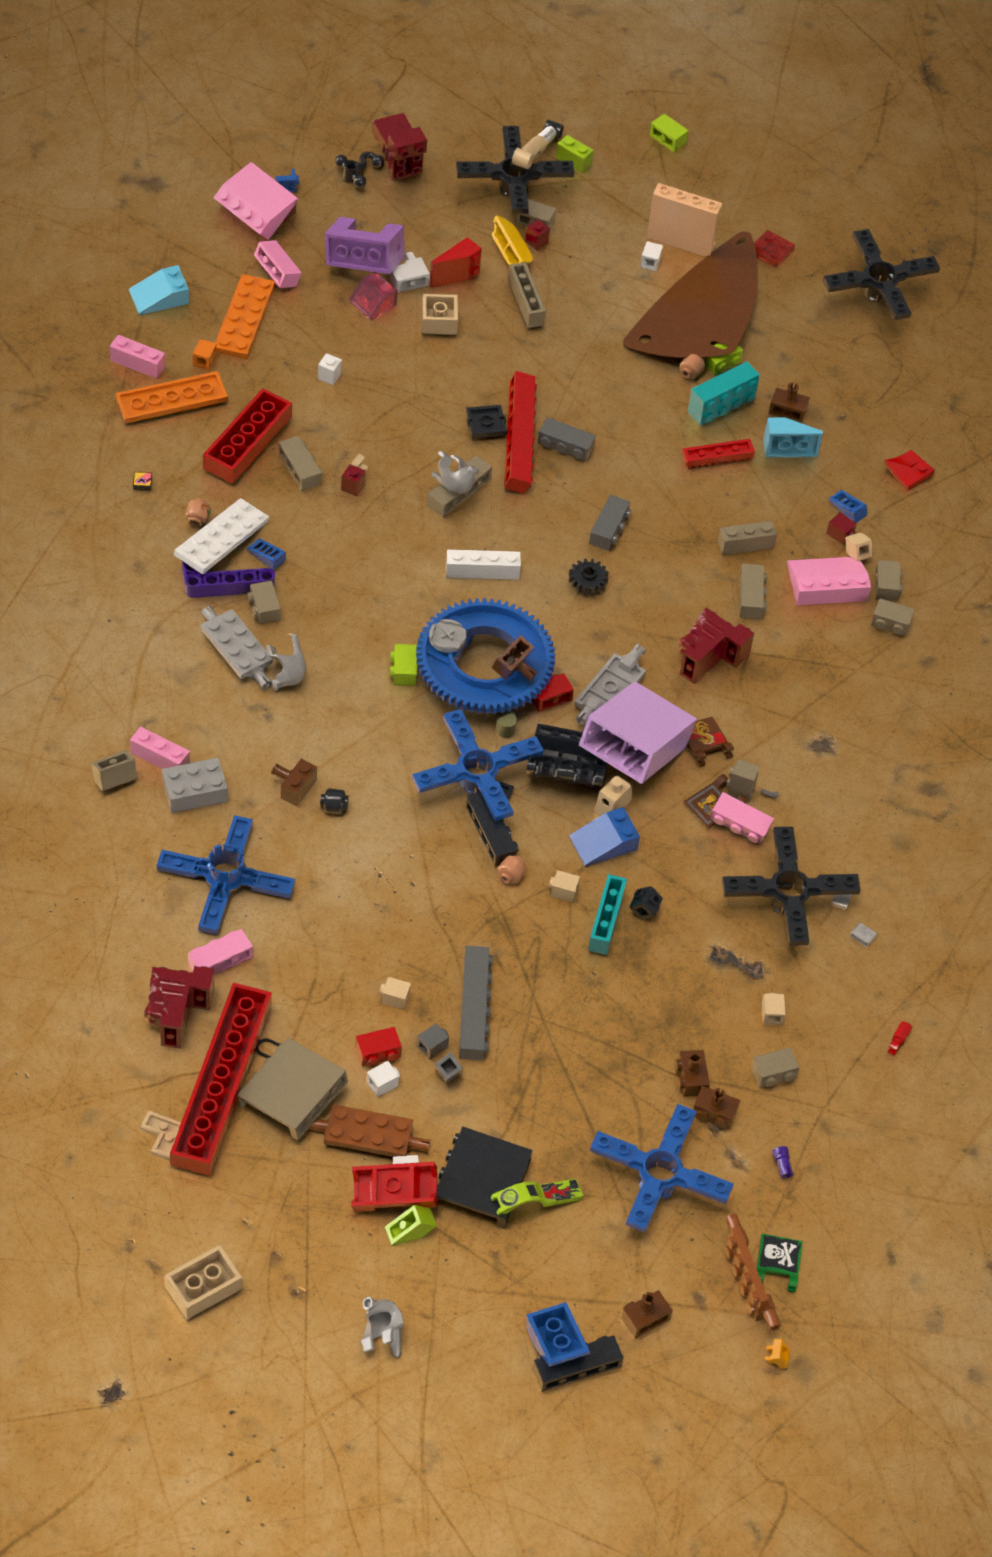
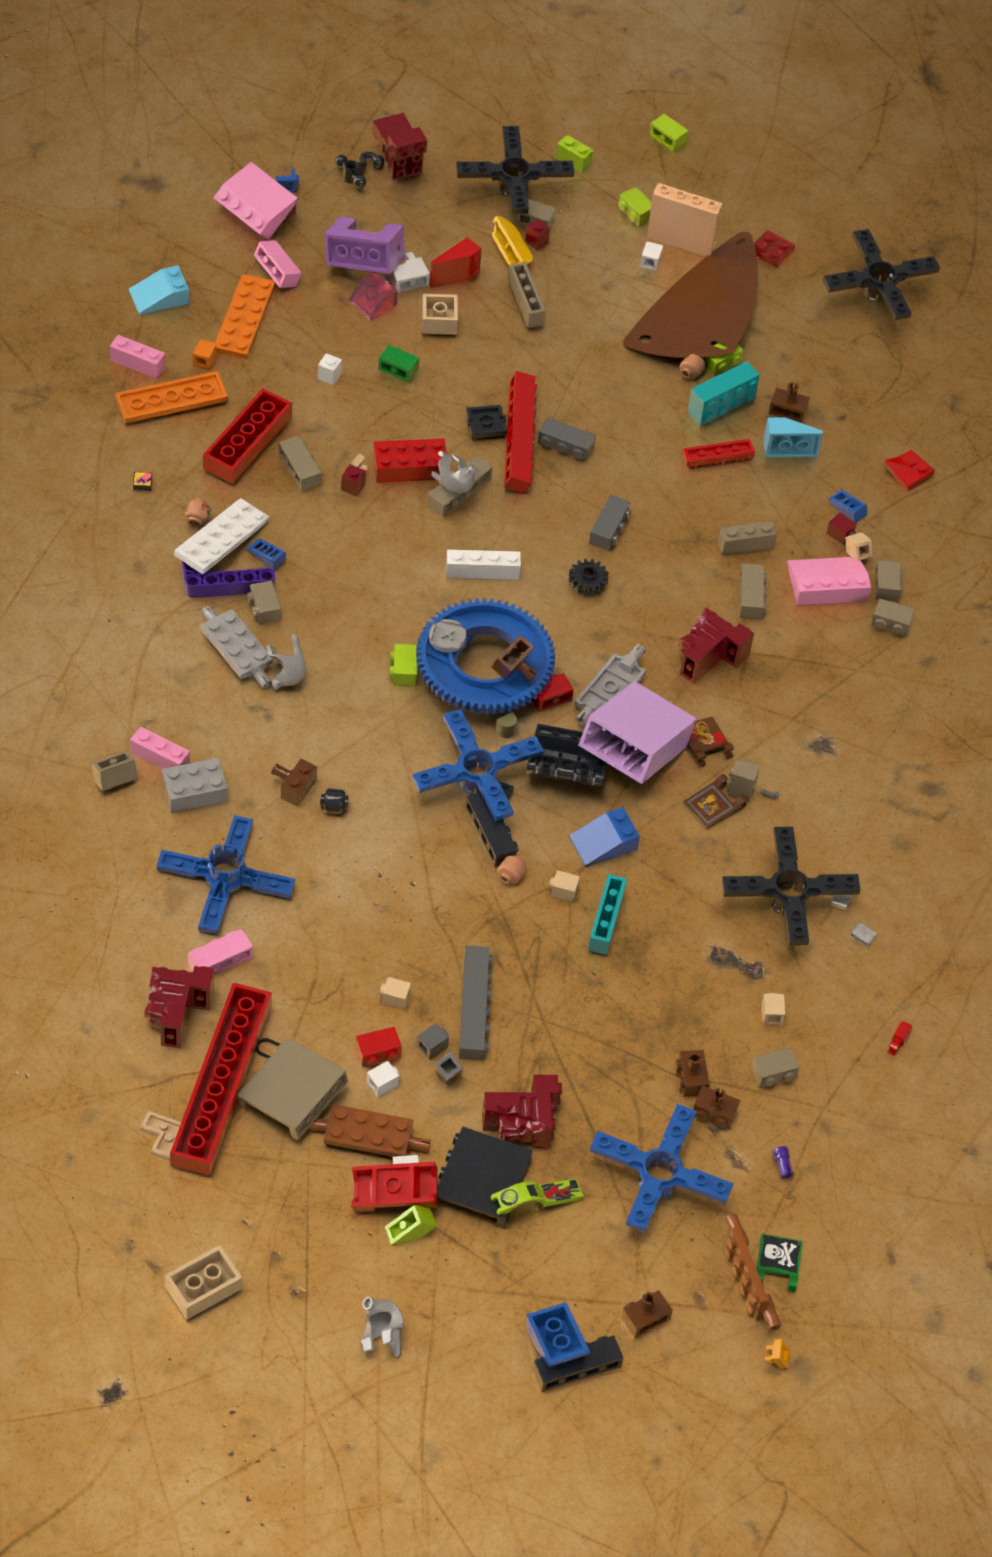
(398, 363): none -> green brick
(407, 459): none -> red brick
(524, 1114): none -> dark red brick
(525, 156): tan piece -> none
(616, 793): tan torso -> none
(635, 206): none -> lime brick
(646, 902): black brick -> none
(741, 818): bright pink brick -> none

